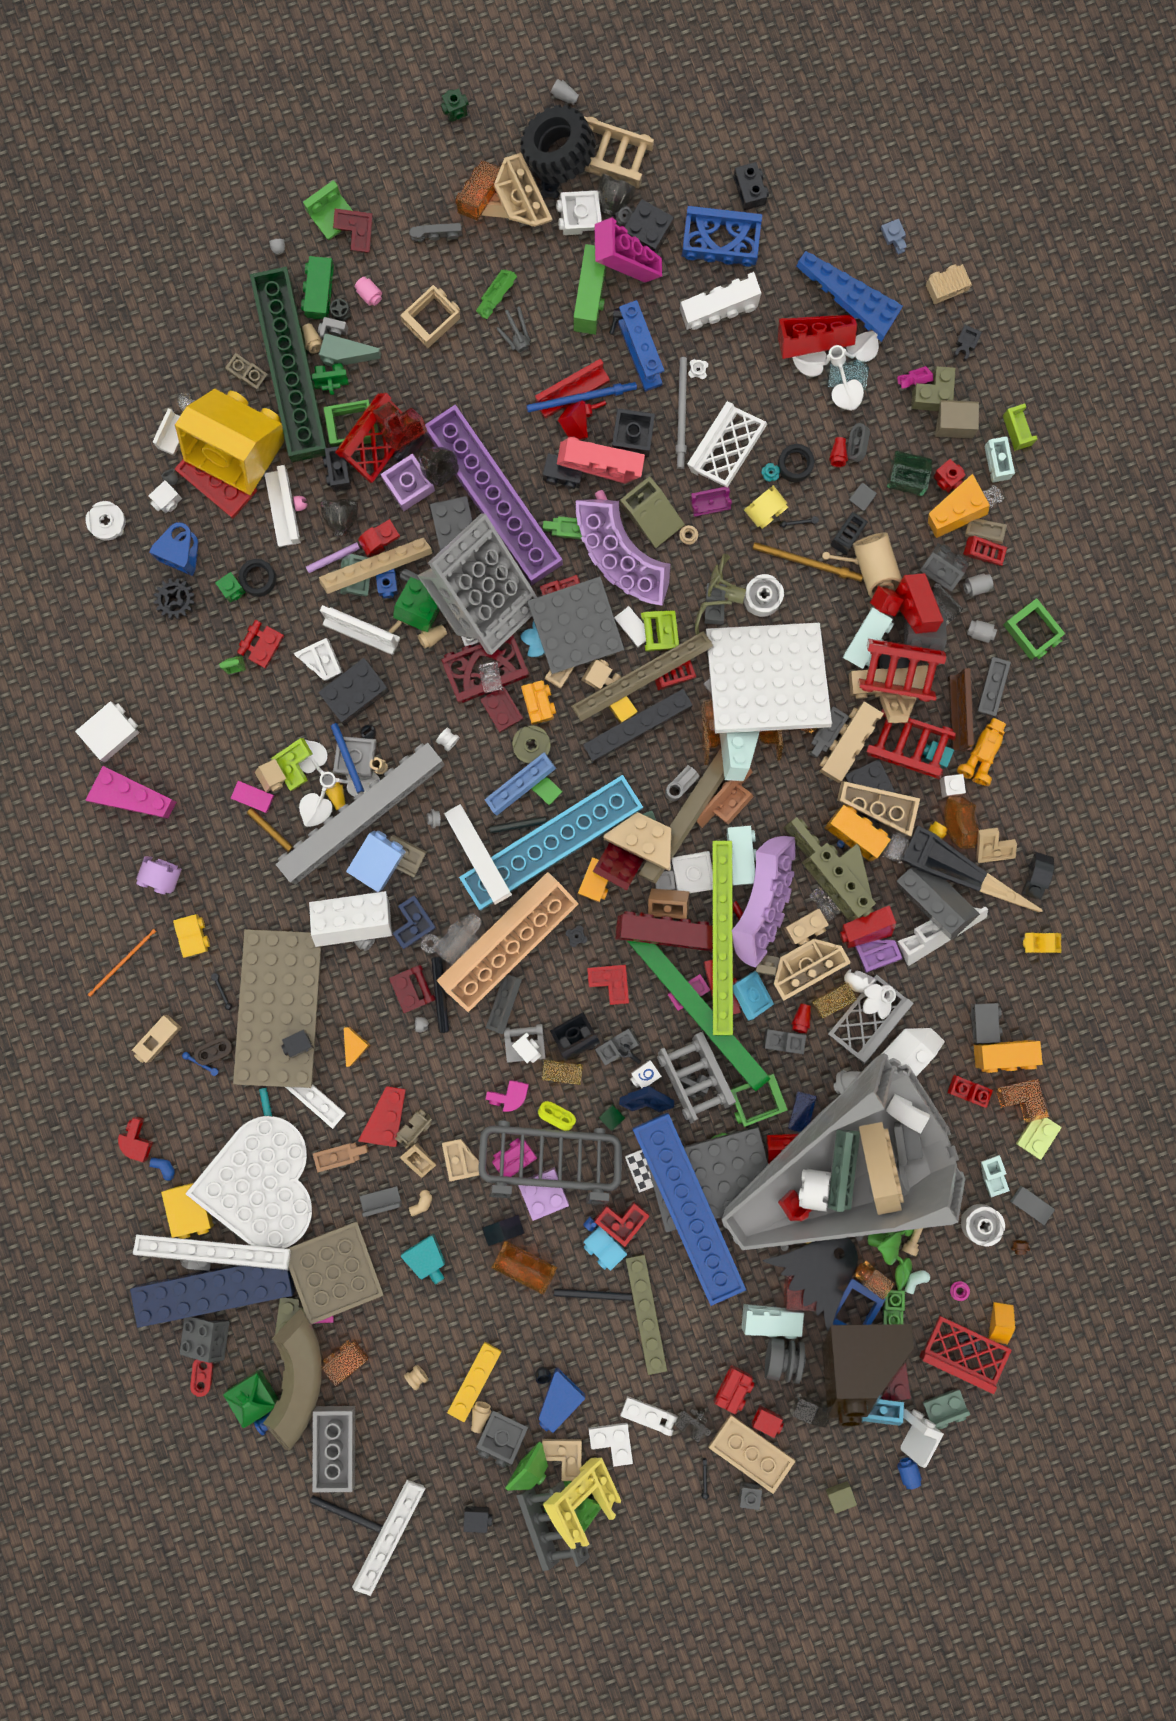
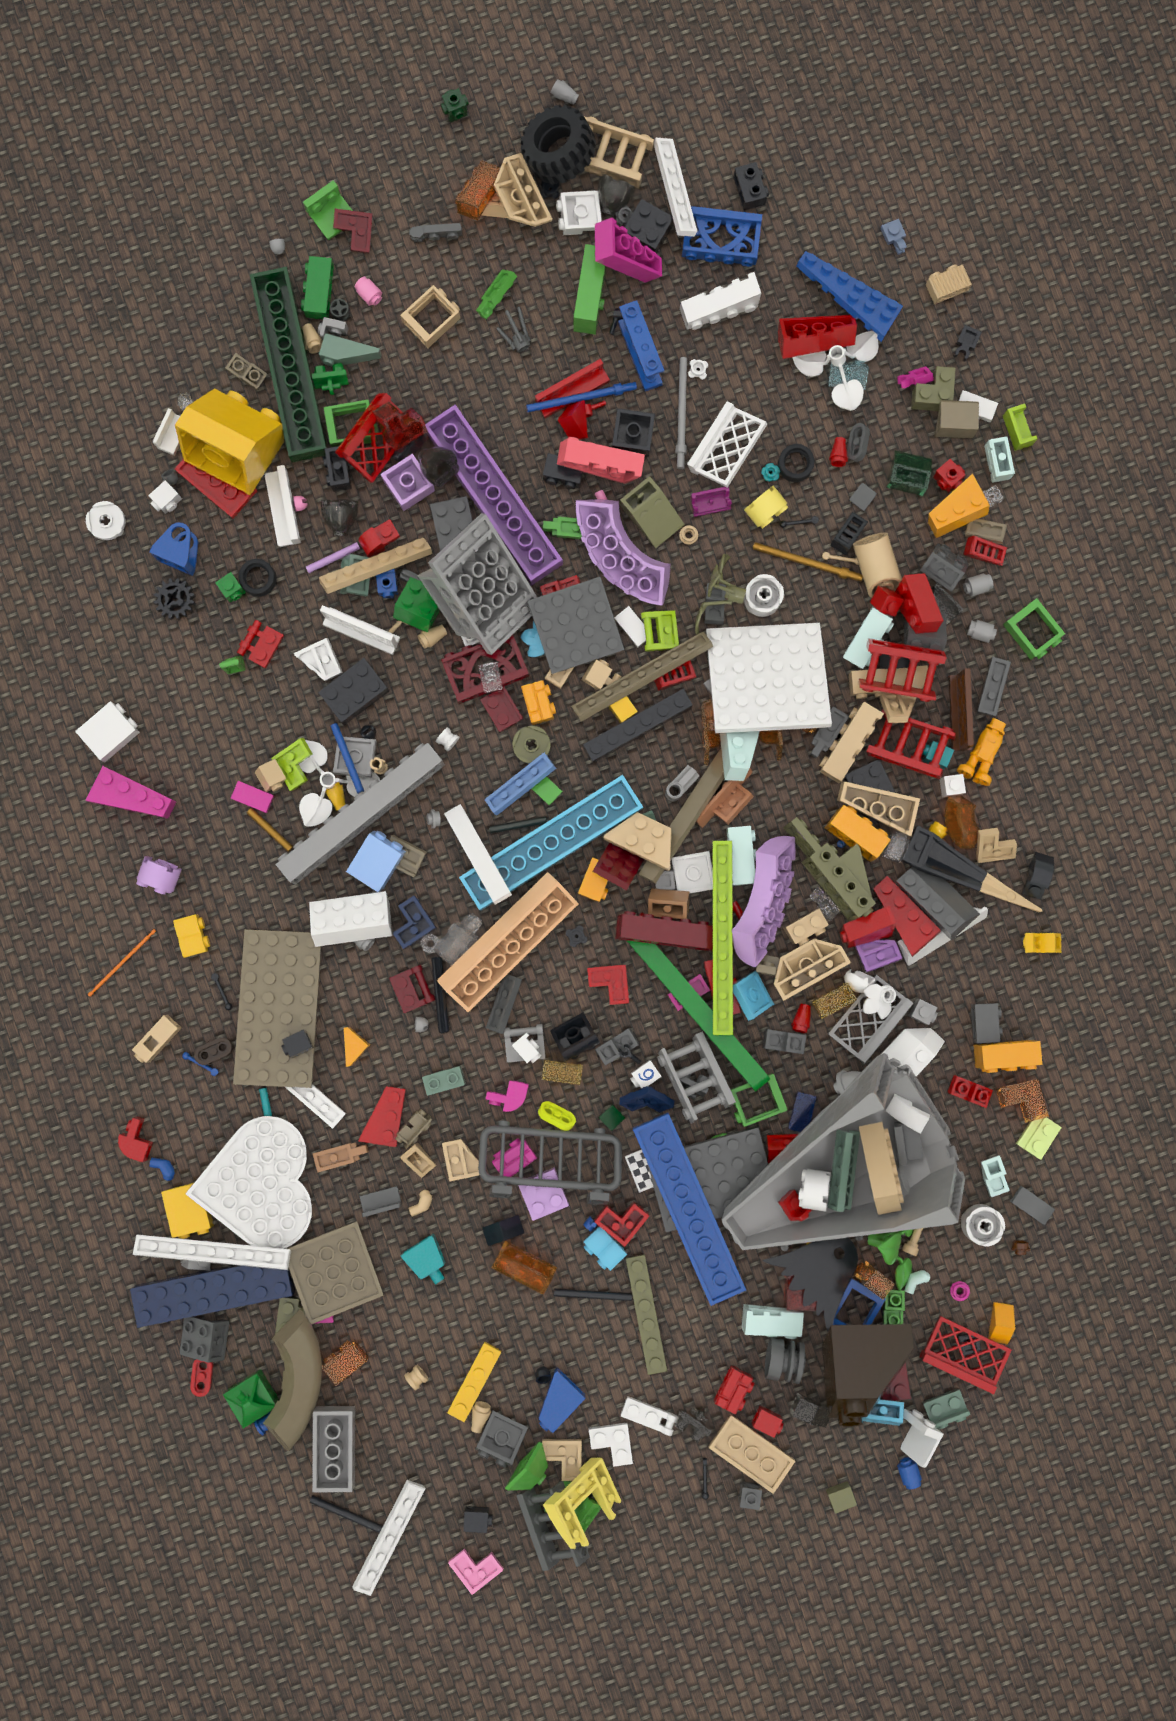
(443, 1080): none -> sand green brick
(475, 1575): none -> bright pink plate
(675, 187): none -> white plate
(911, 922): none -> red wing
(923, 1012): none -> light grey brick
(986, 407): none -> white tile

